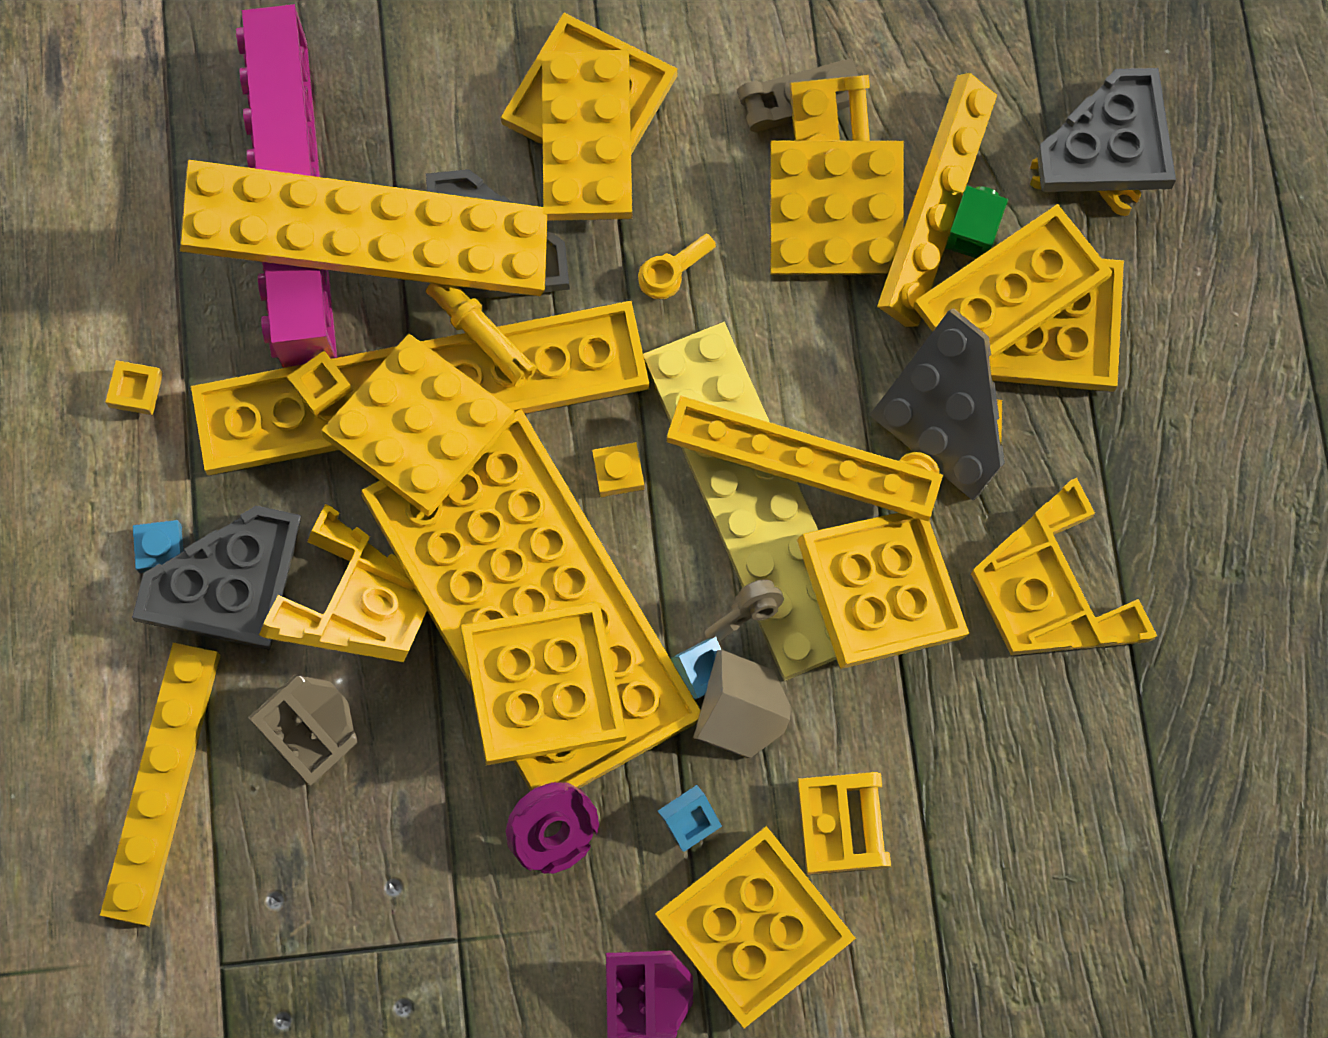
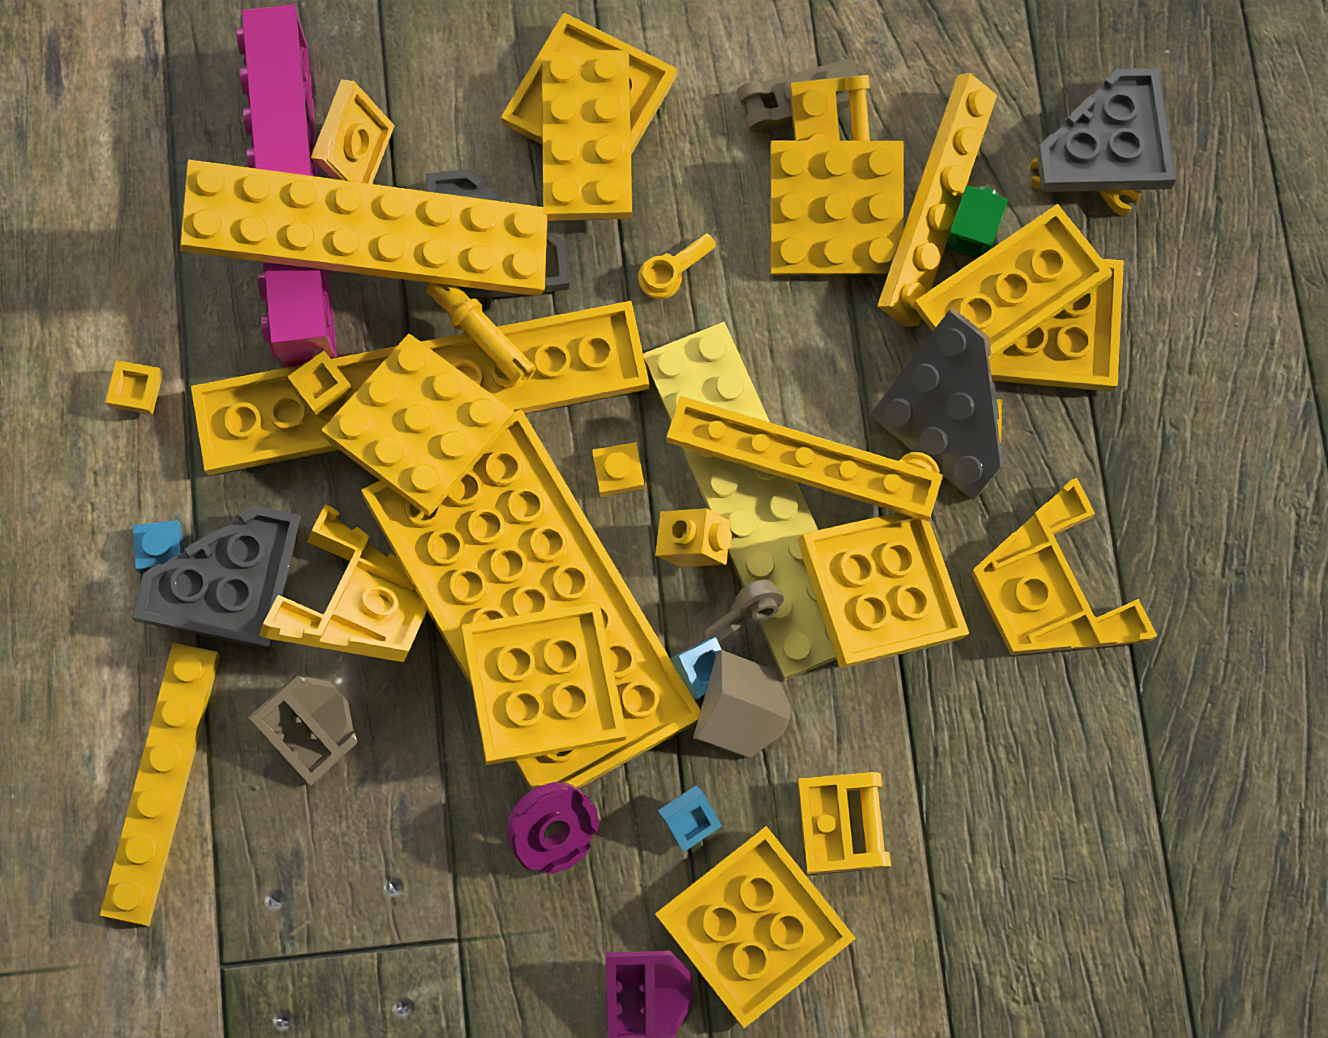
(352, 136): none -> yellow tile
(693, 538): none -> yellow brick

